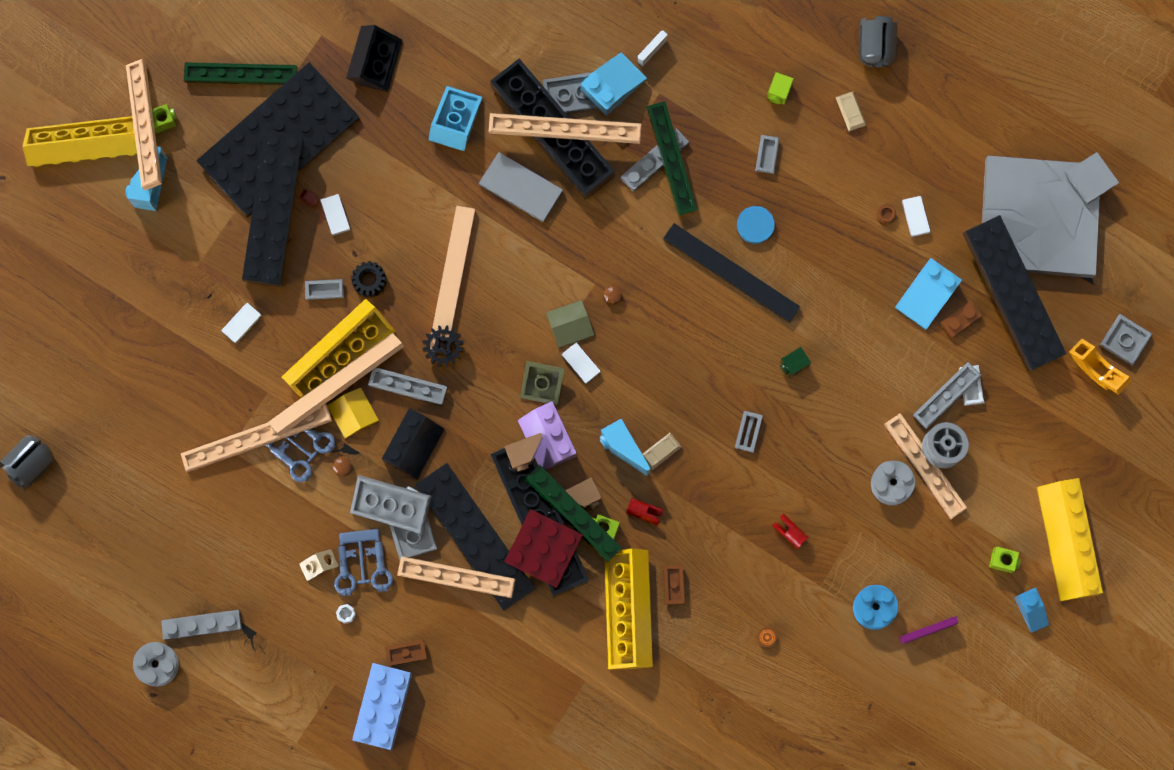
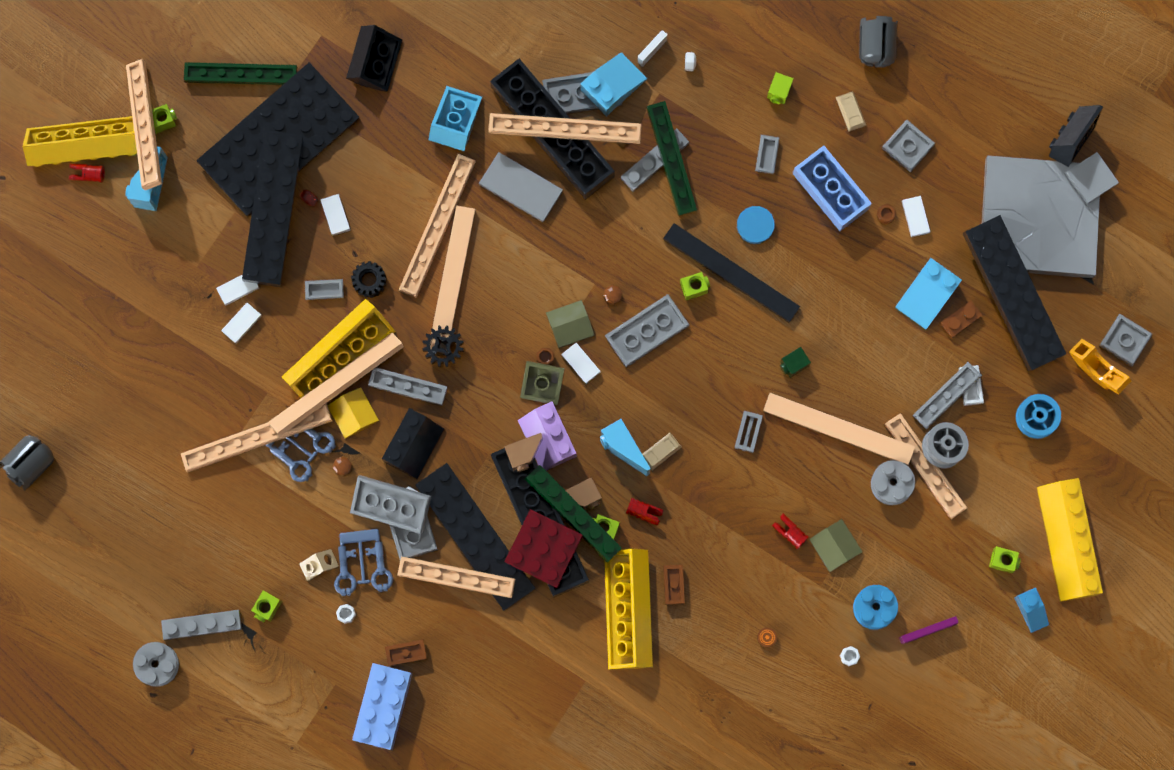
(89, 172): none -> red hinge
(235, 290): none -> white tile
(266, 598): none -> lime brick
(437, 225): none -> light nougat tile
(545, 356): none -> dark orange tile
(647, 330): none -> light grey tile
(688, 291): none -> lime brick
(690, 61): none -> white tile
(831, 188): none -> light blue brick
(835, 545): none -> olive slope
(839, 428): none -> light nougat tile
(849, 656): none -> white tile
(908, 145): none -> light grey tile
(1032, 425): none -> dark azure wheel
(1075, 134): none -> black slope

